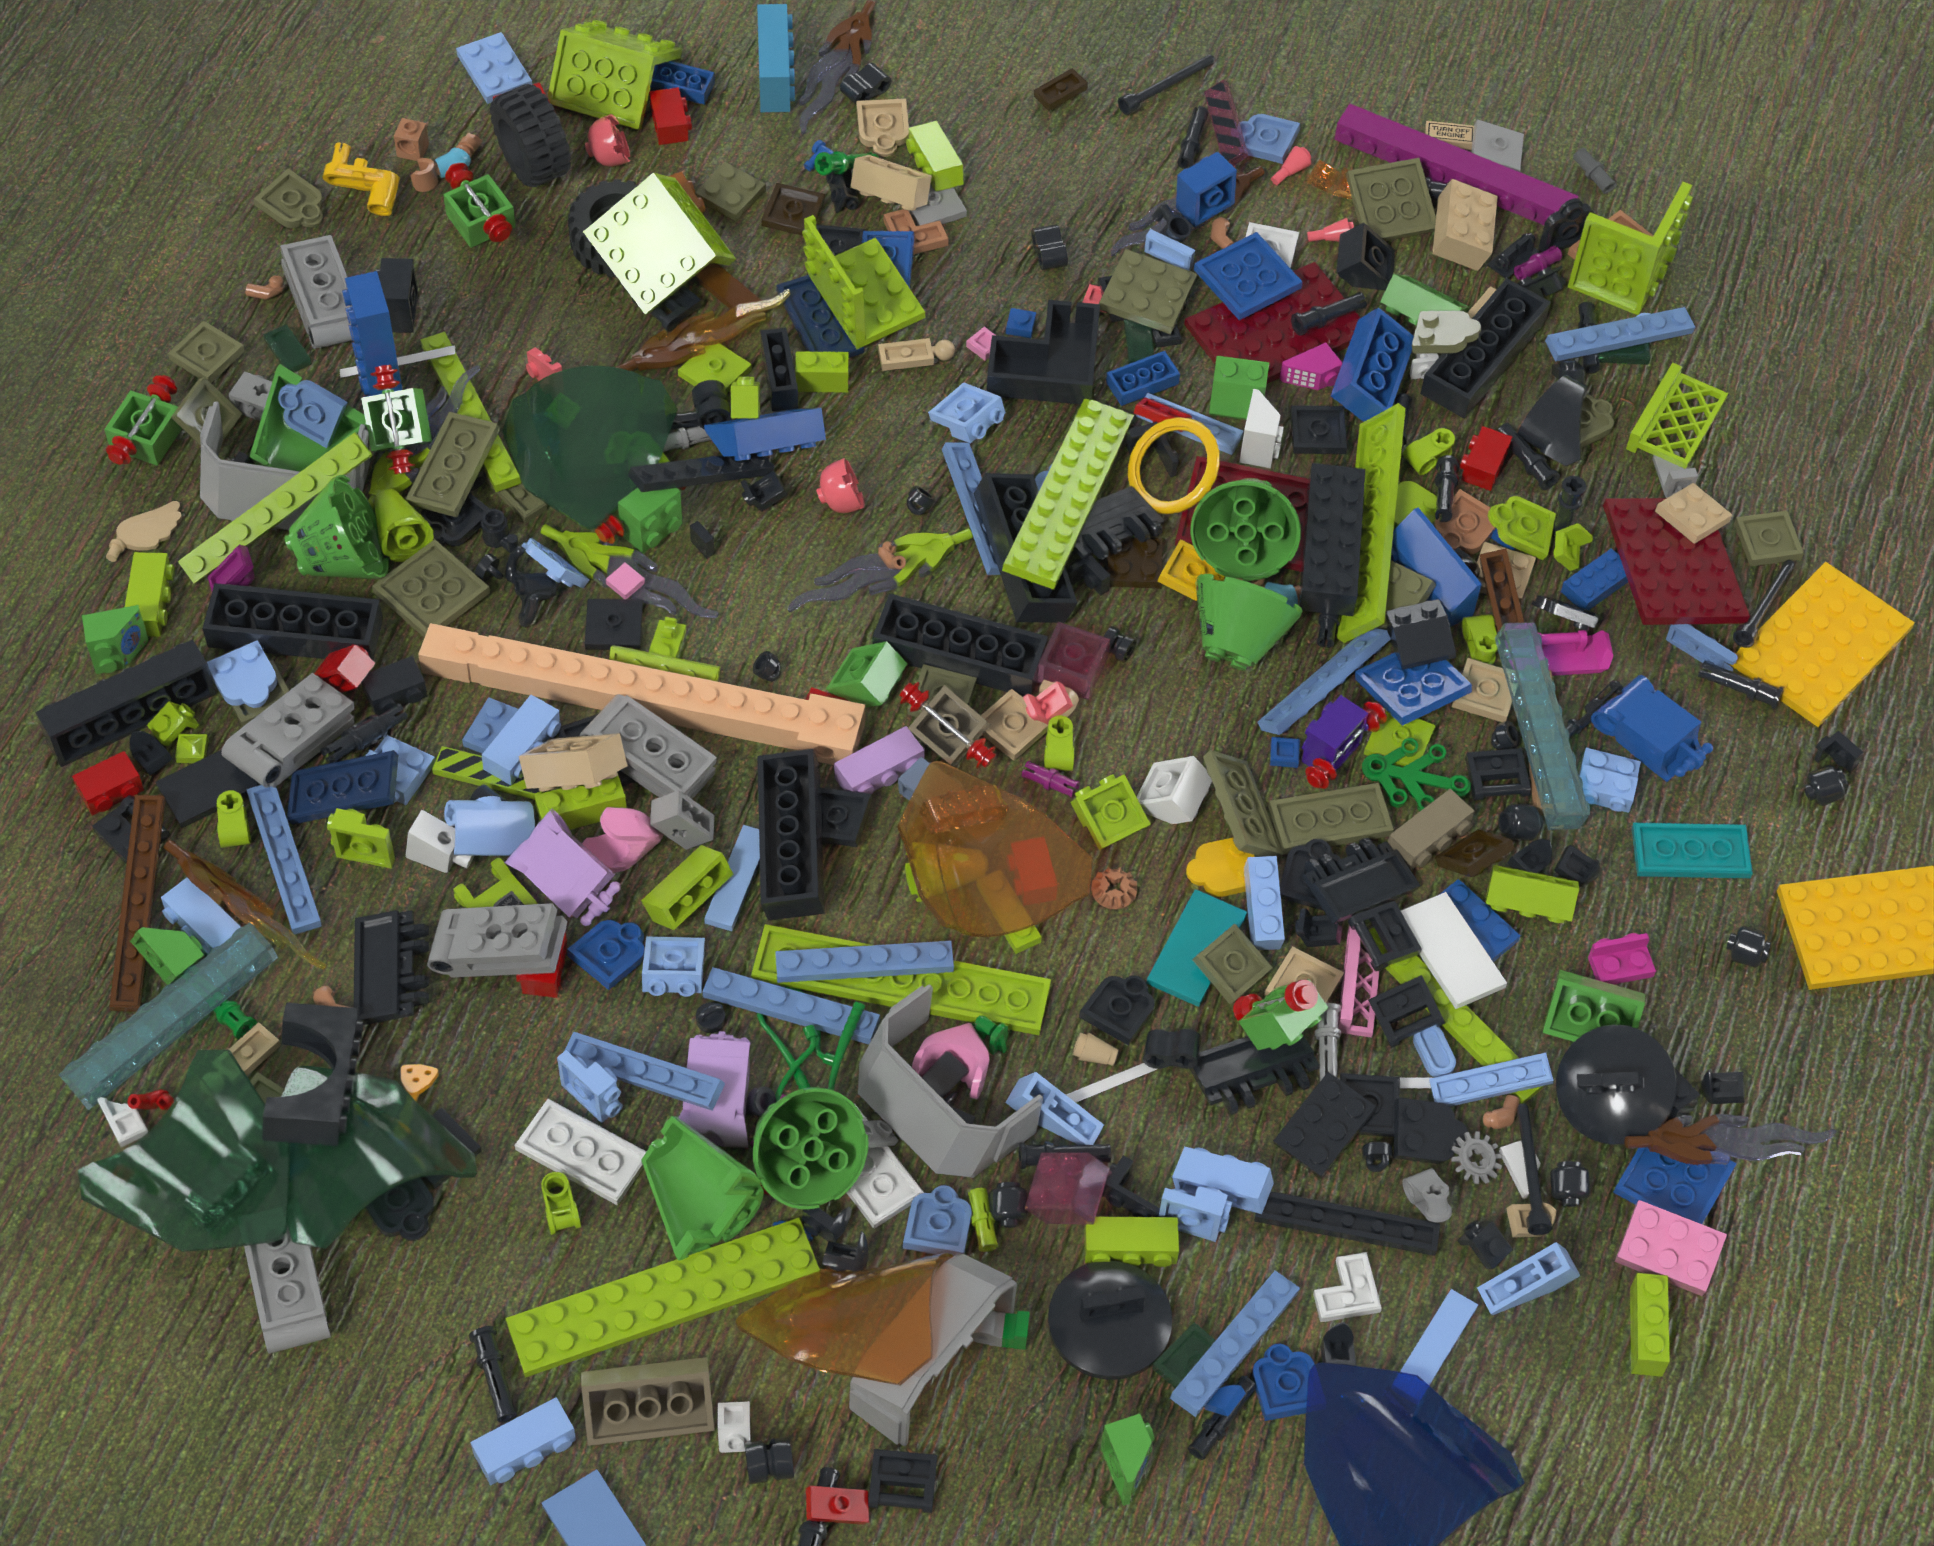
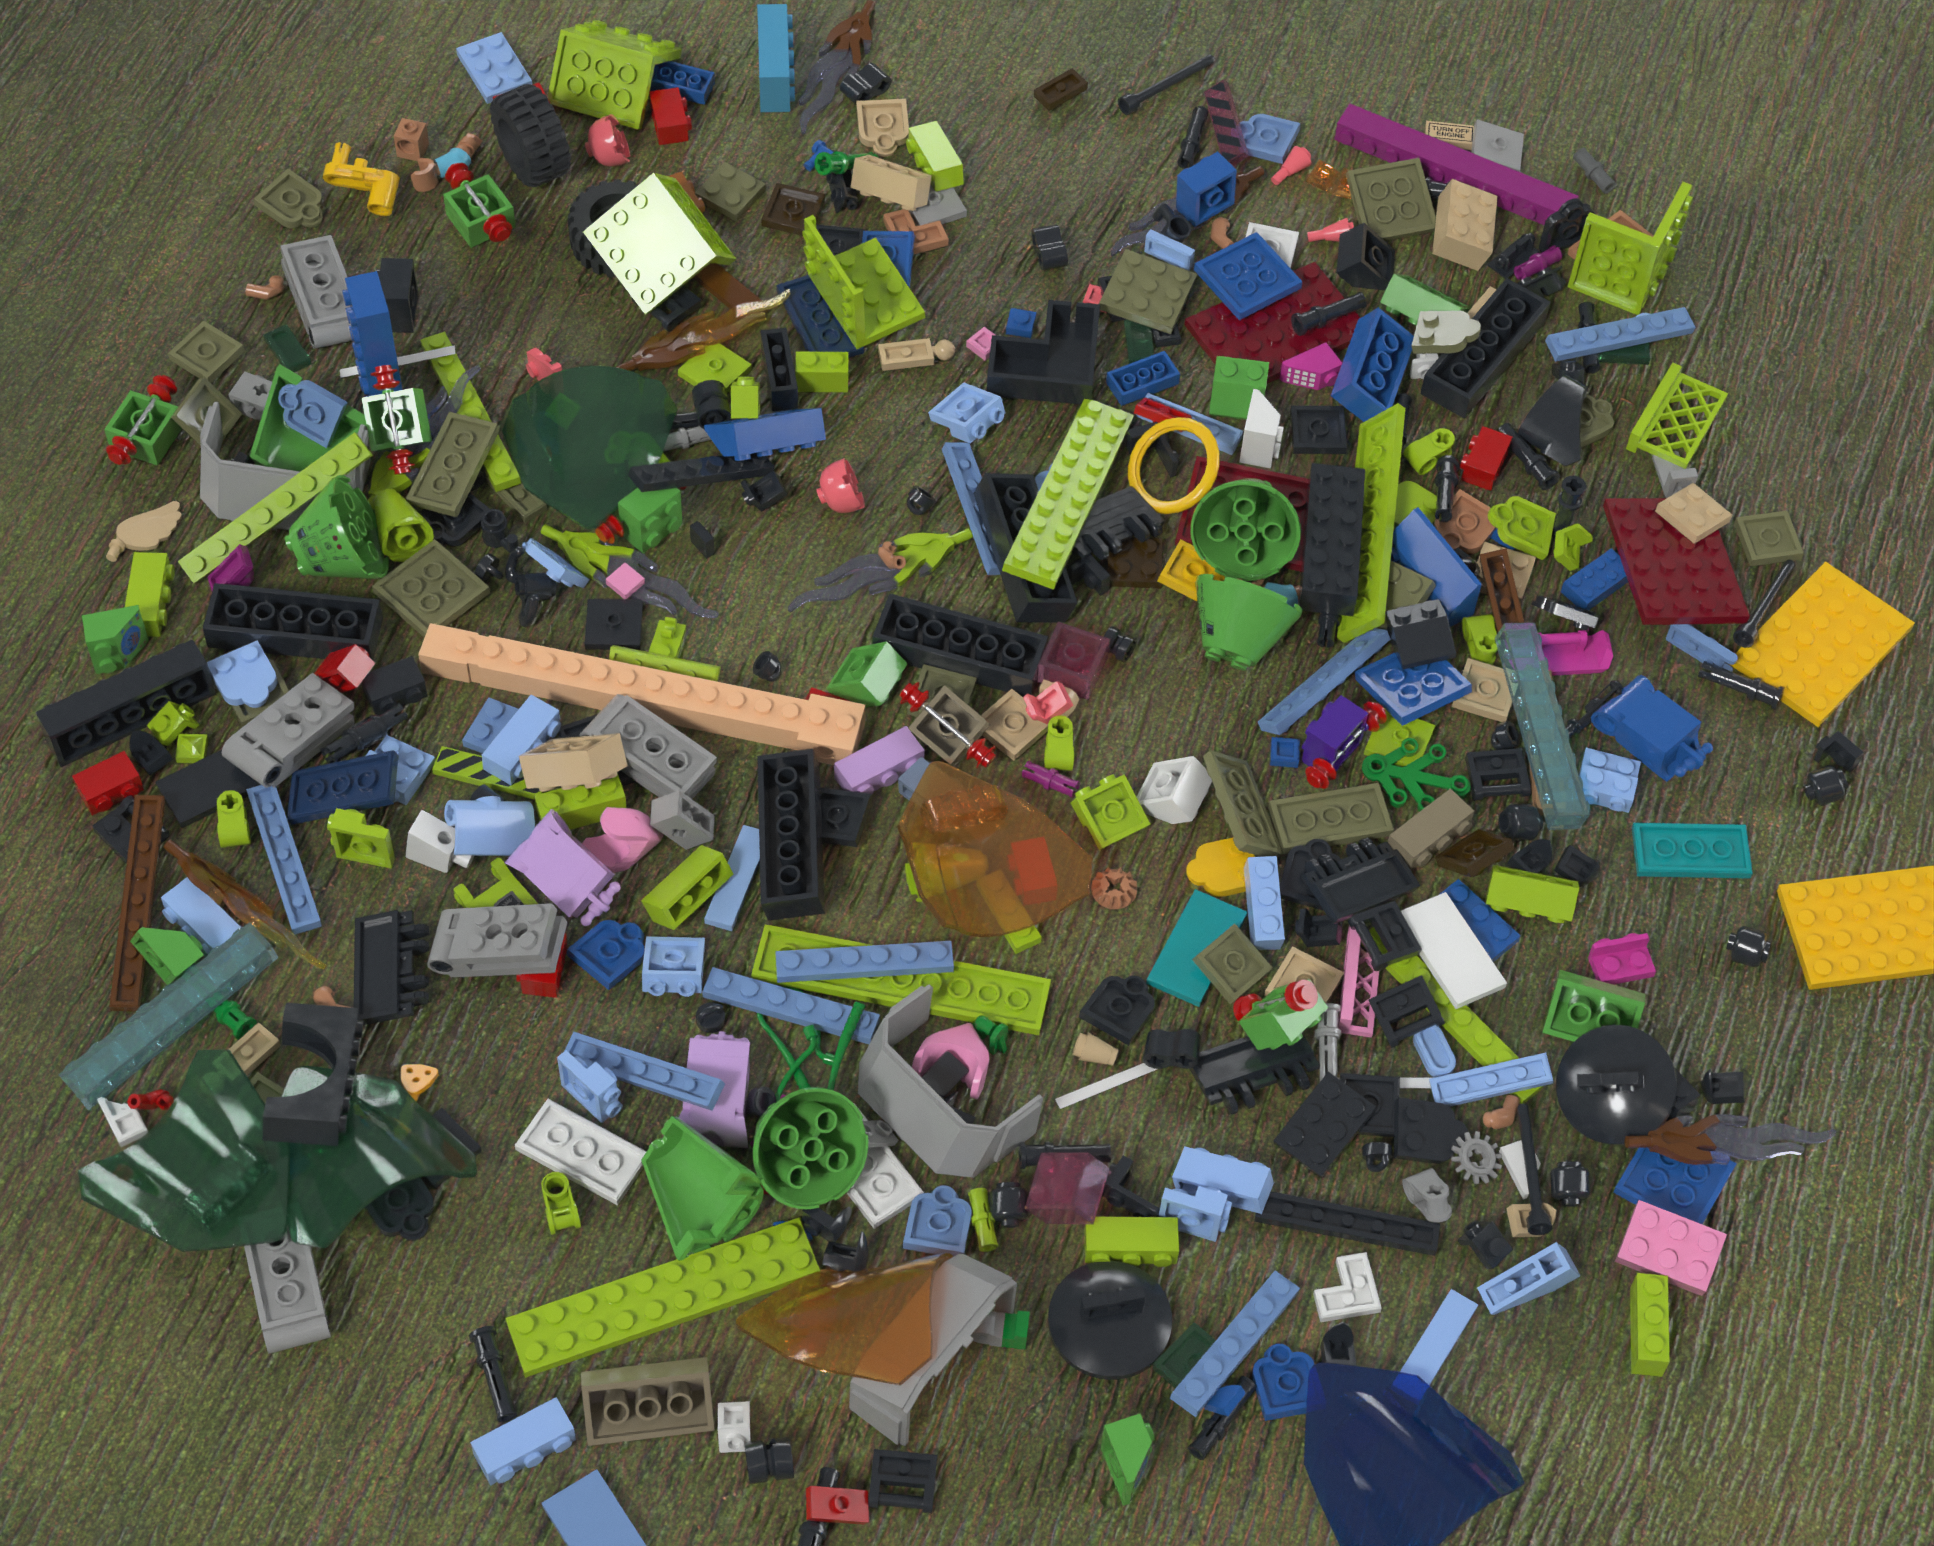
(1057, 1111): light blue slope -> none

